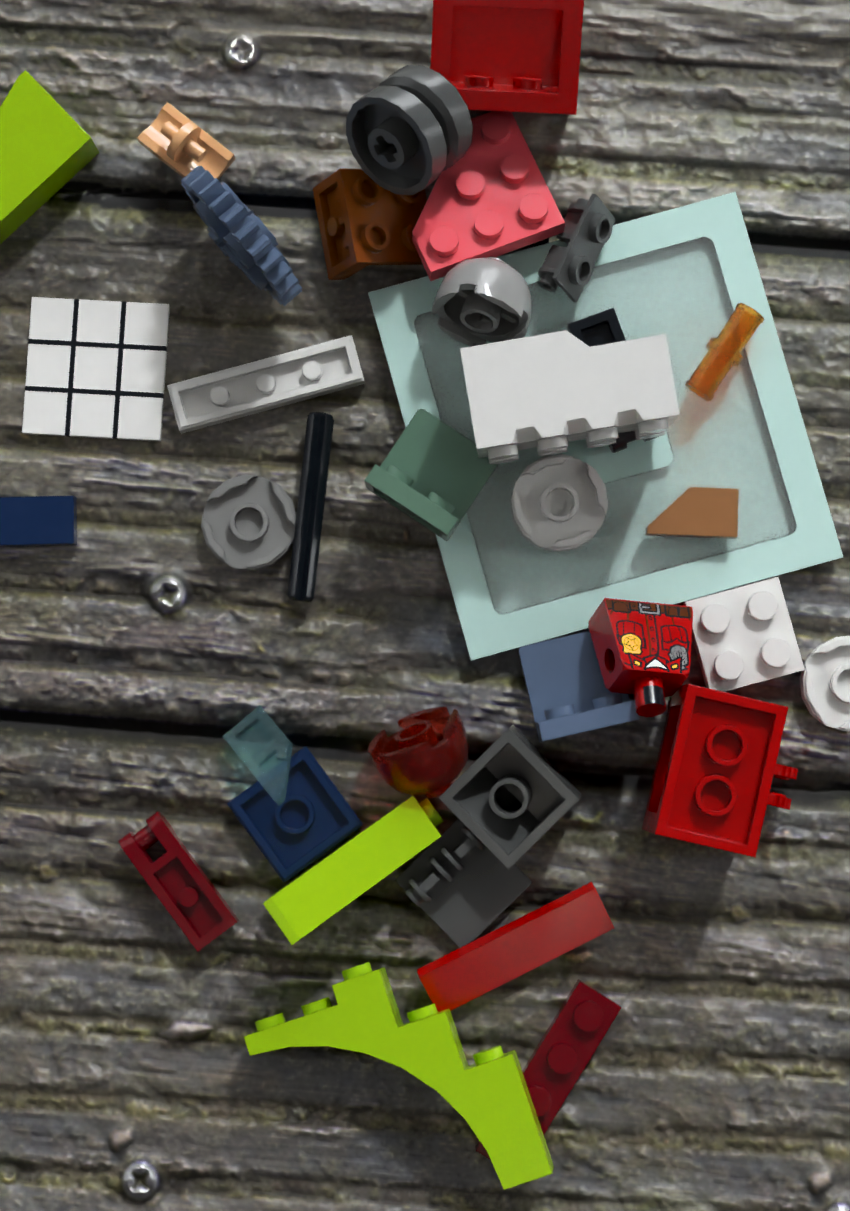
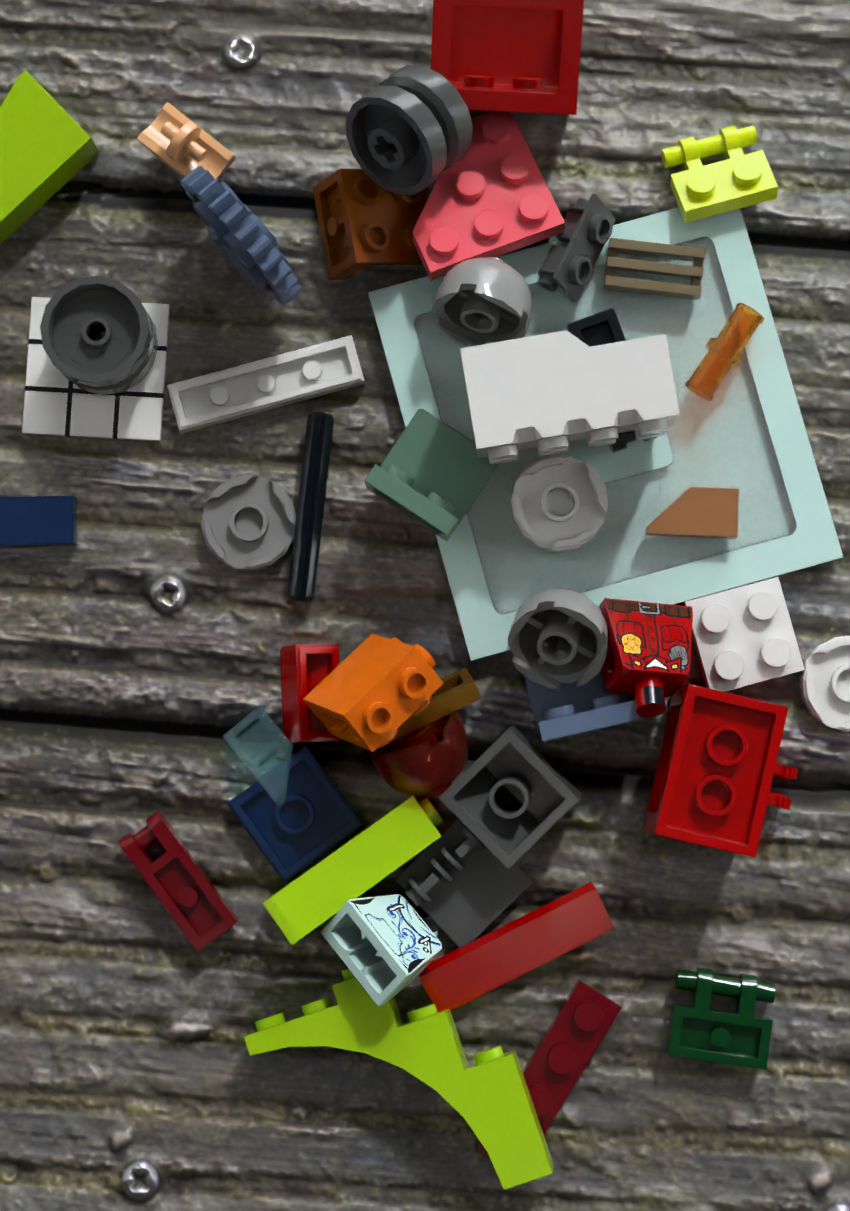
(79, 315): none -> dark grey wheel
(301, 671): none -> red slope
(375, 691): none -> orange brick
(383, 943): none -> light aqua torso
(453, 695): none -> pearl gold tile
(559, 638): none -> light grey cylinder
(655, 250): none -> dark tan tile
(718, 1034): none -> dark green plate
(720, 185): none -> neon yellow plate

